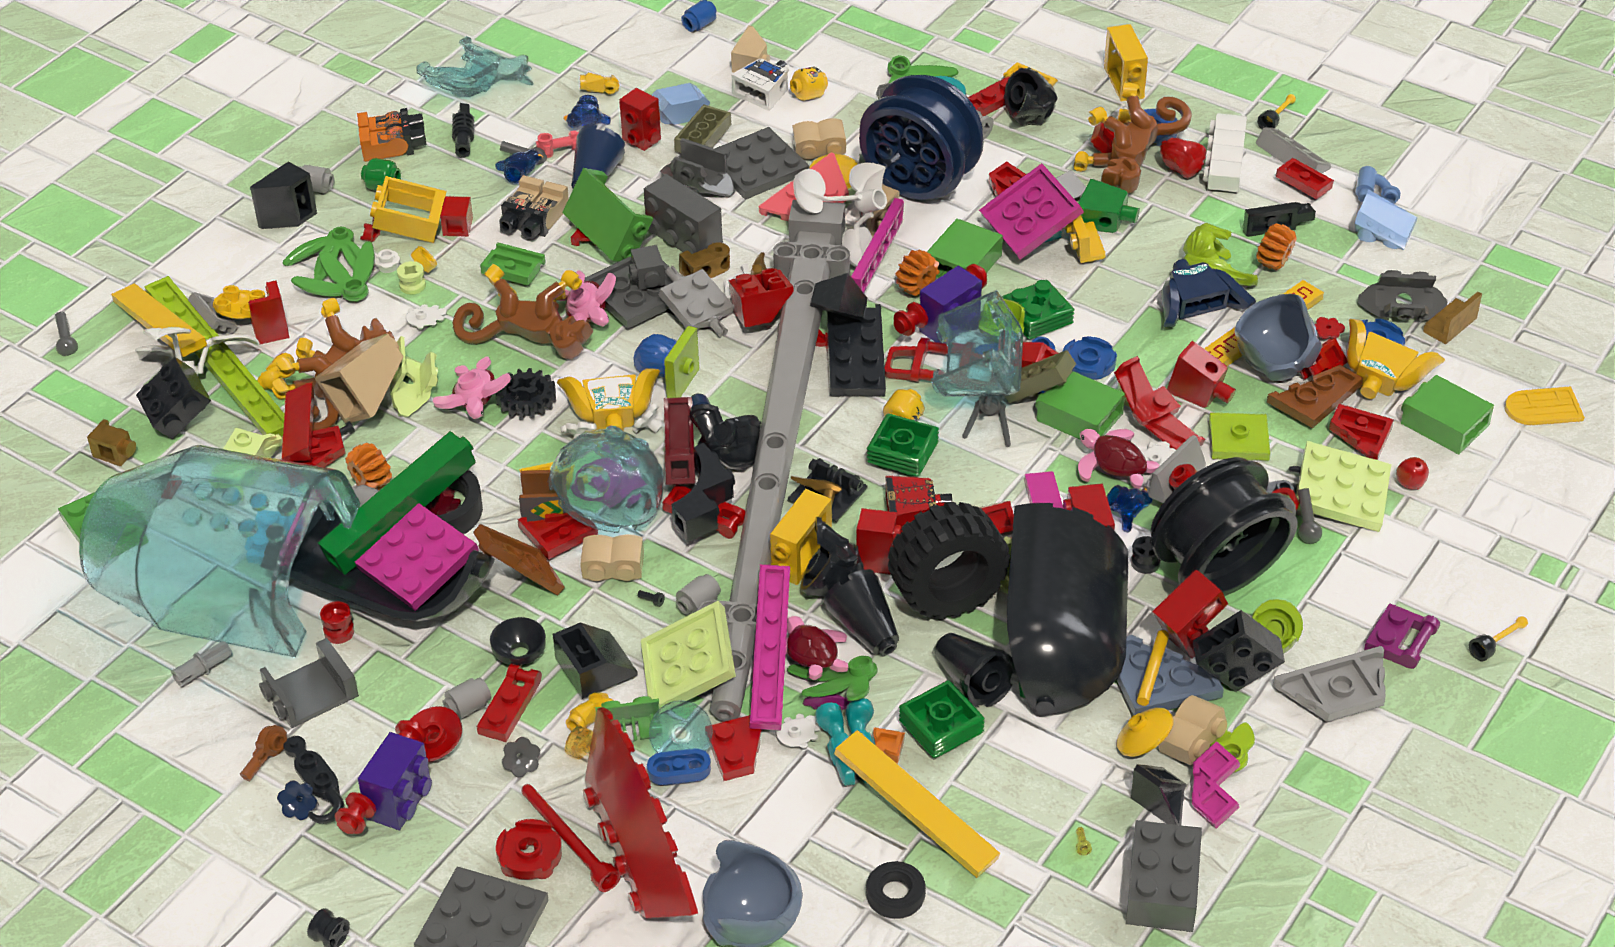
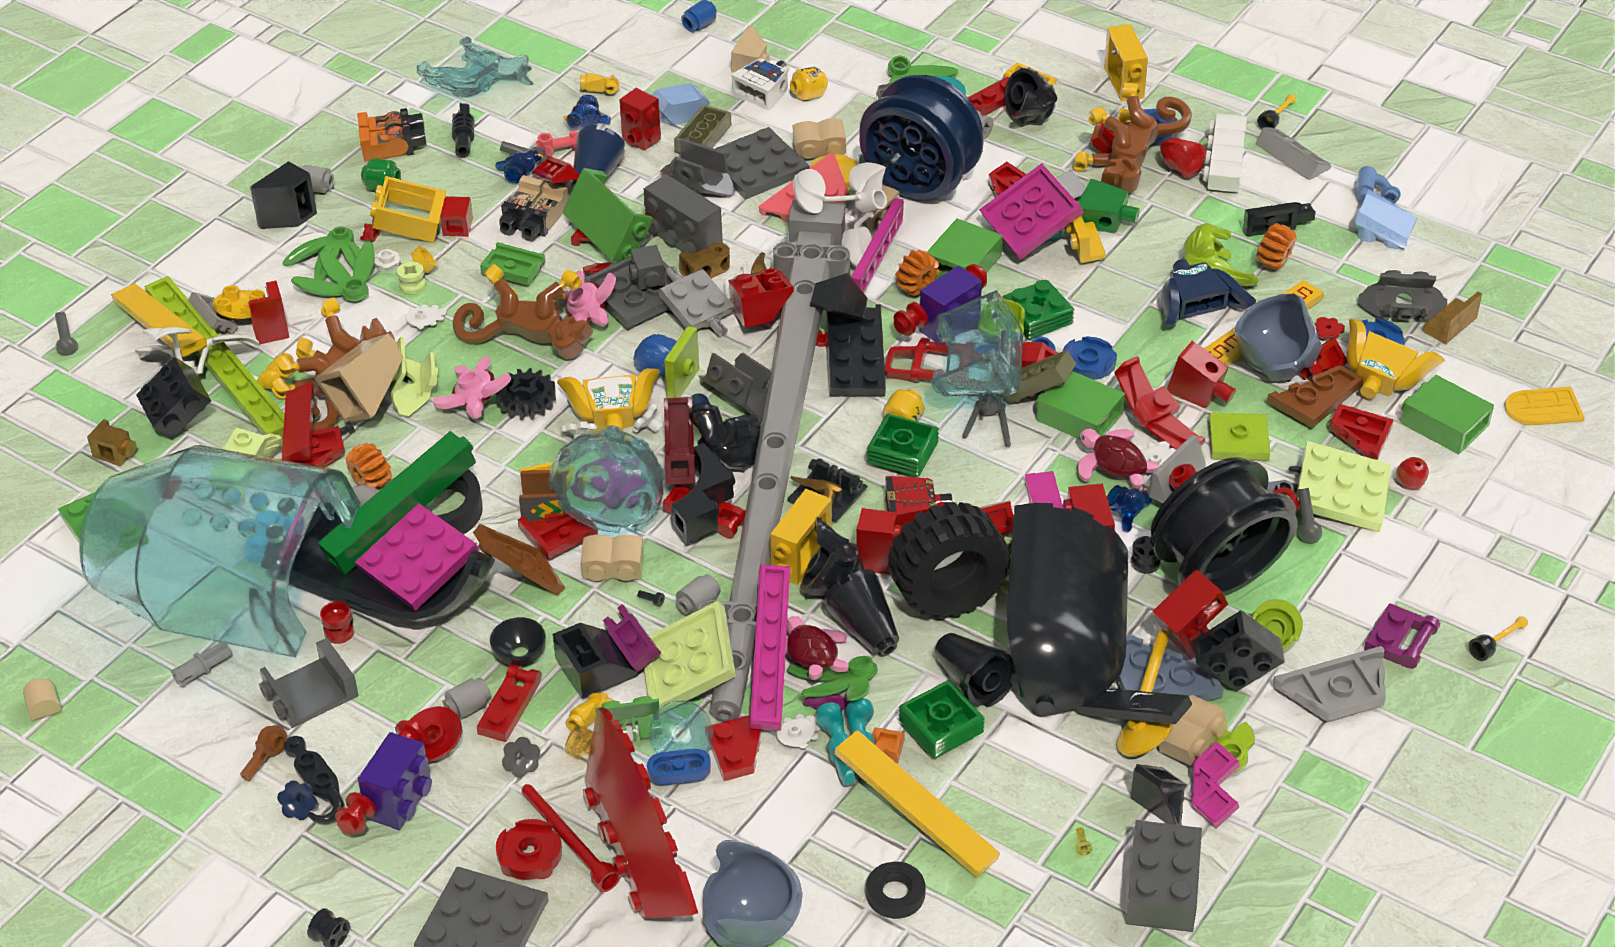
(41, 698): none -> tan brick
(444, 502): dark red tile -> none
(555, 171): none -> red slope
(596, 267): none -> red plant
(632, 639): none -> magenta hinge
(740, 382): none -> dark grey piece
(1138, 706): none -> black tile
(1304, 178): red plate -> none

